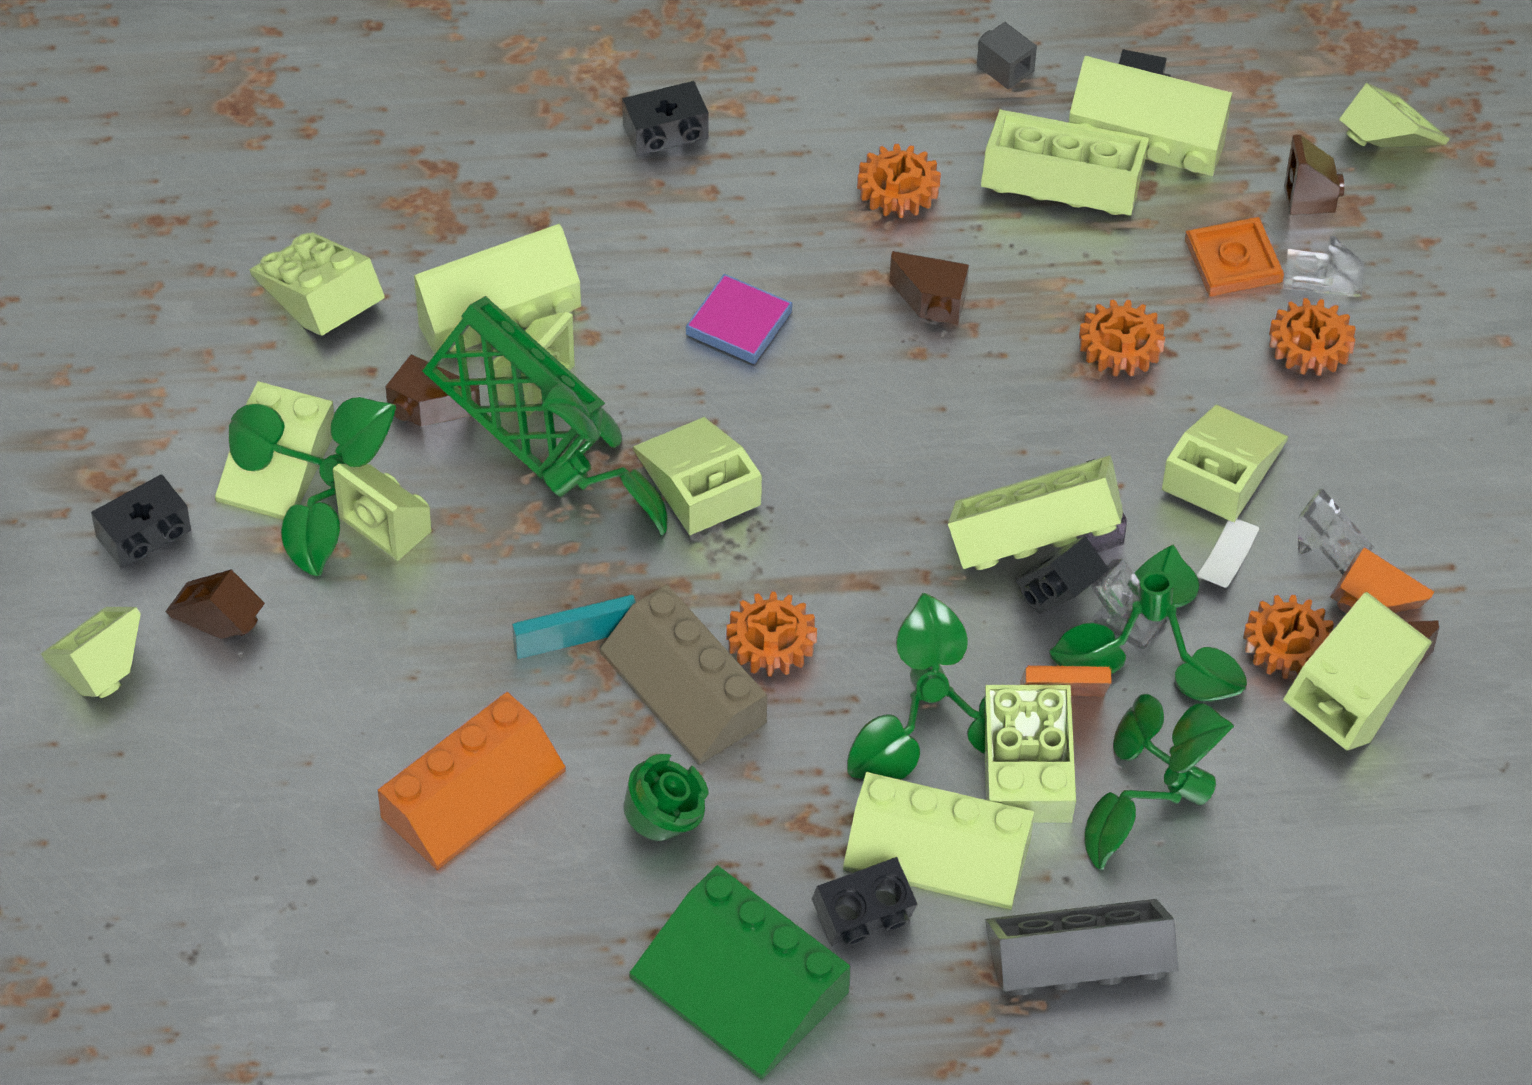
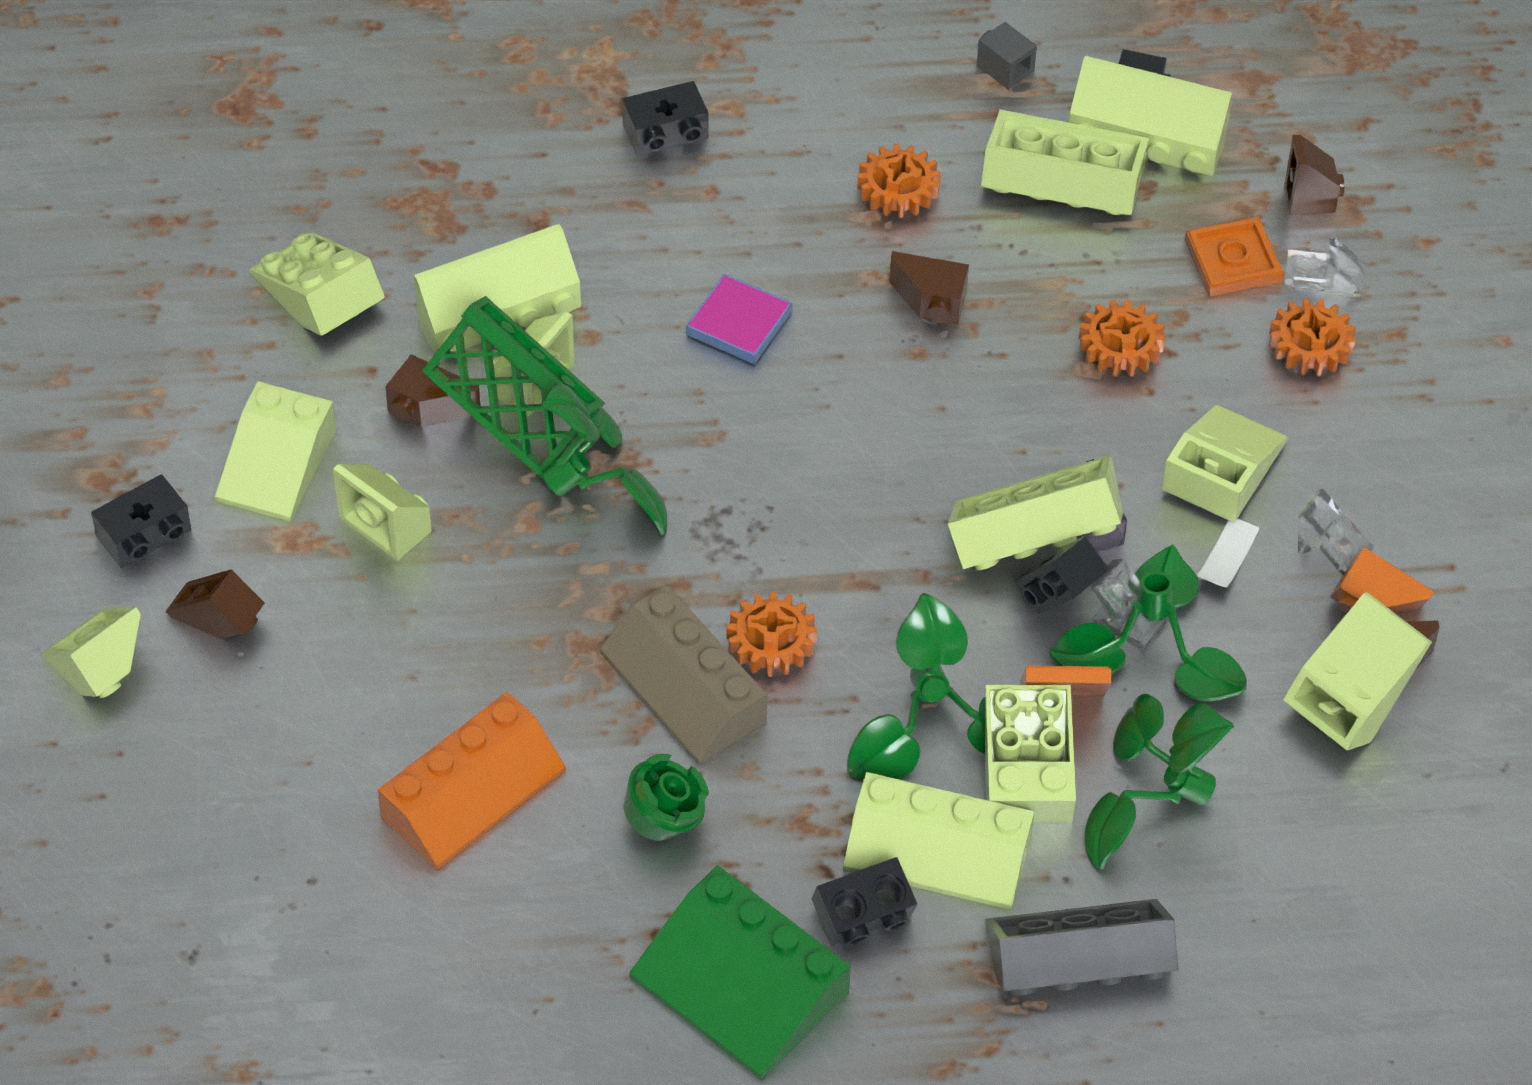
(314, 529): green plant -> none
(569, 627): teal tile -> none
(701, 474): yellowish green slope -> none
(1285, 634): orange gear -> none
(1388, 121): yellowish green slope -> none

